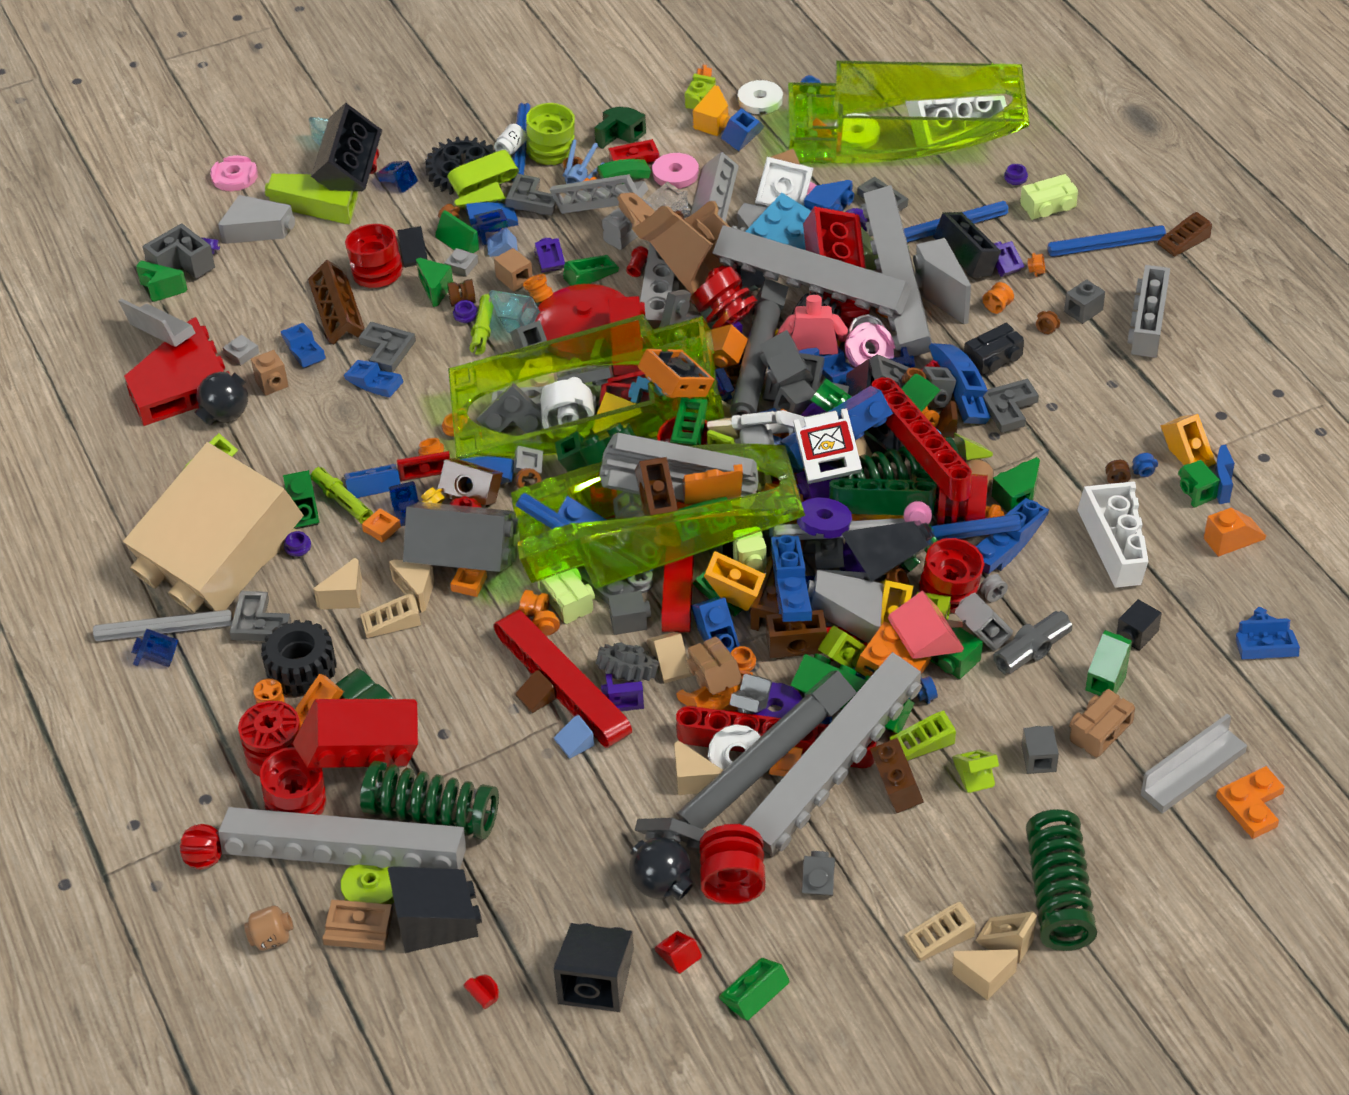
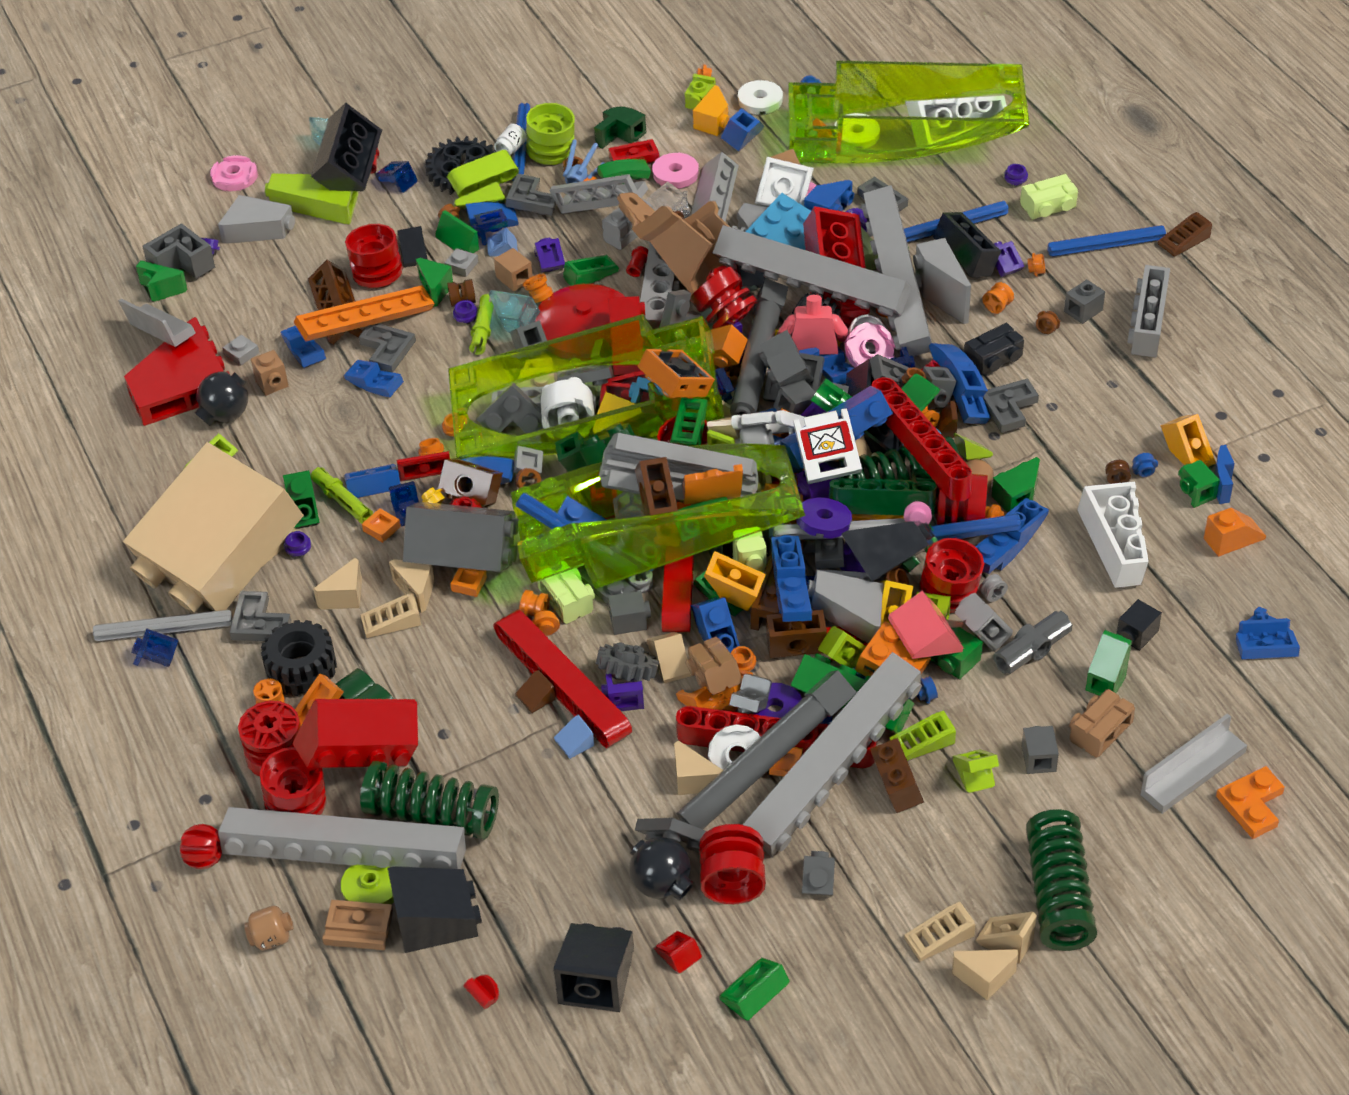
(363, 313): none -> orange plate

